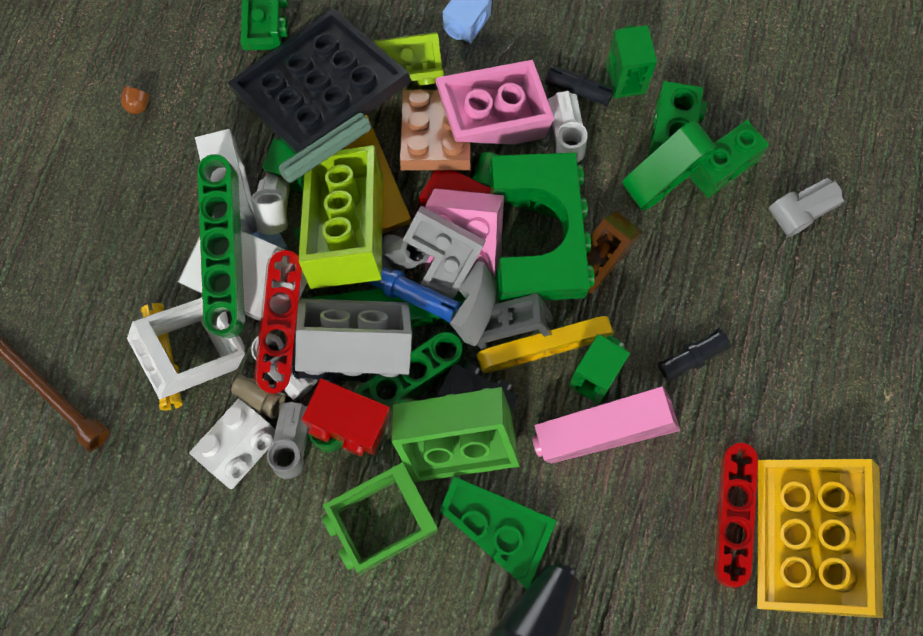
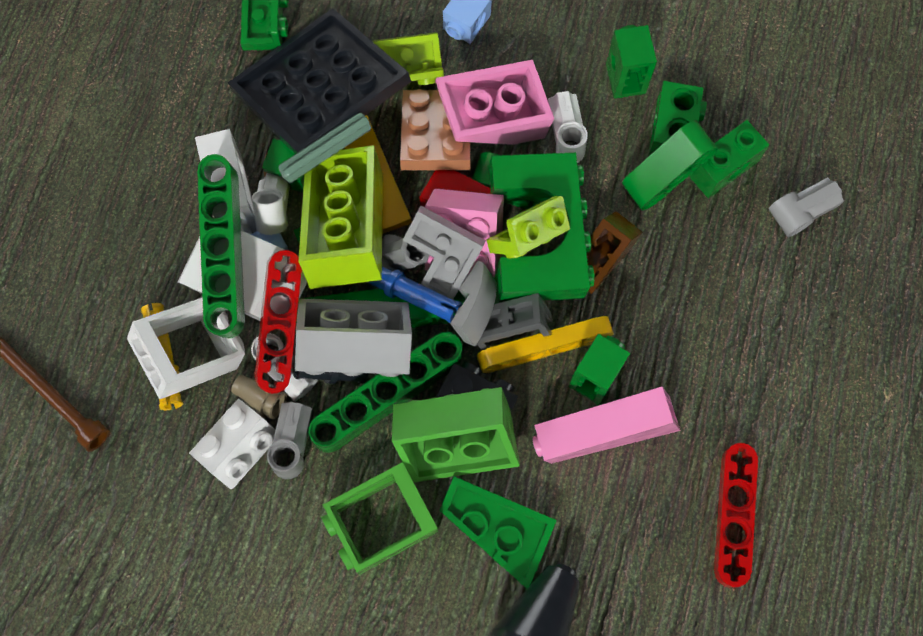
(134, 100): dark orange hinge -> none
(346, 417): red brick -> none
(531, 229): none -> lime bracket
(579, 85): black pin -> none
(694, 355): black pin -> none
(820, 537): yellow slope -> none

